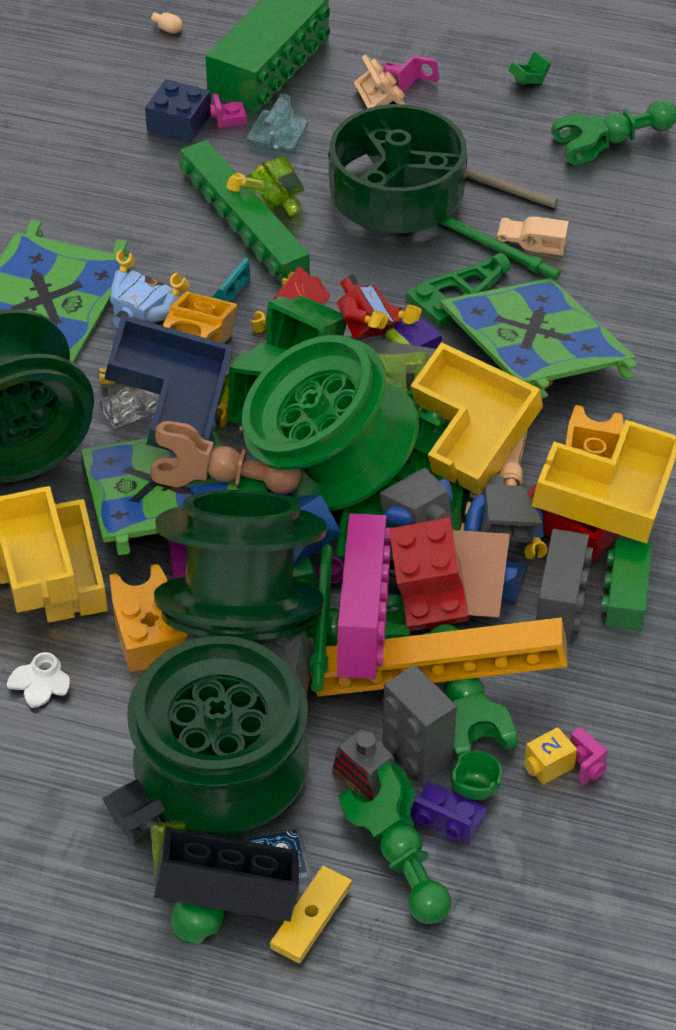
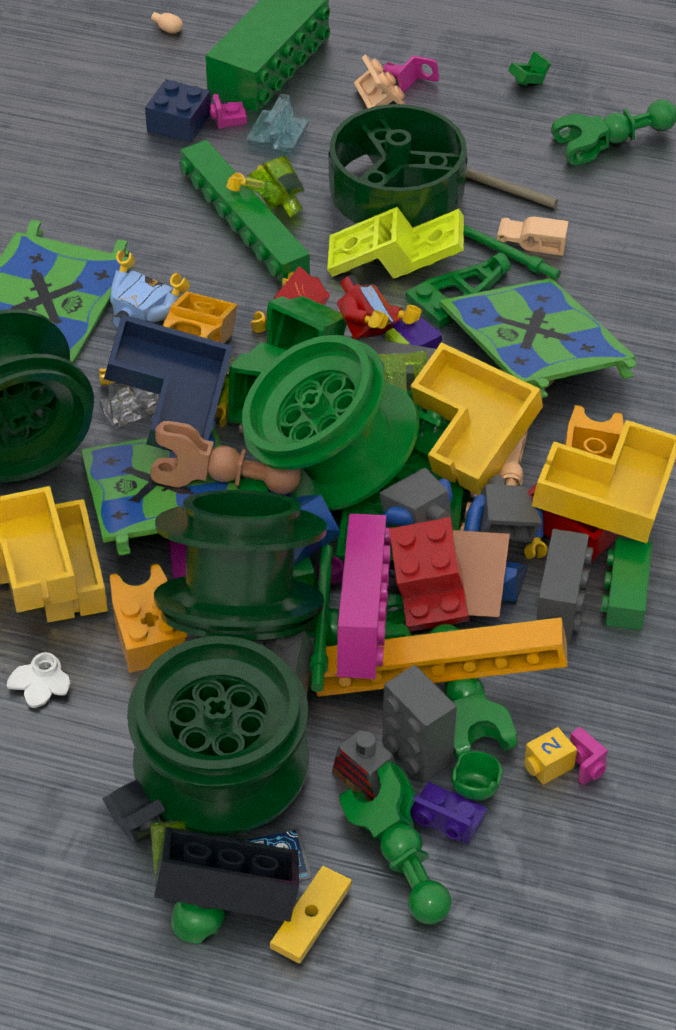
(234, 282): teal slope -> none
(396, 243): none -> neon yellow bracket

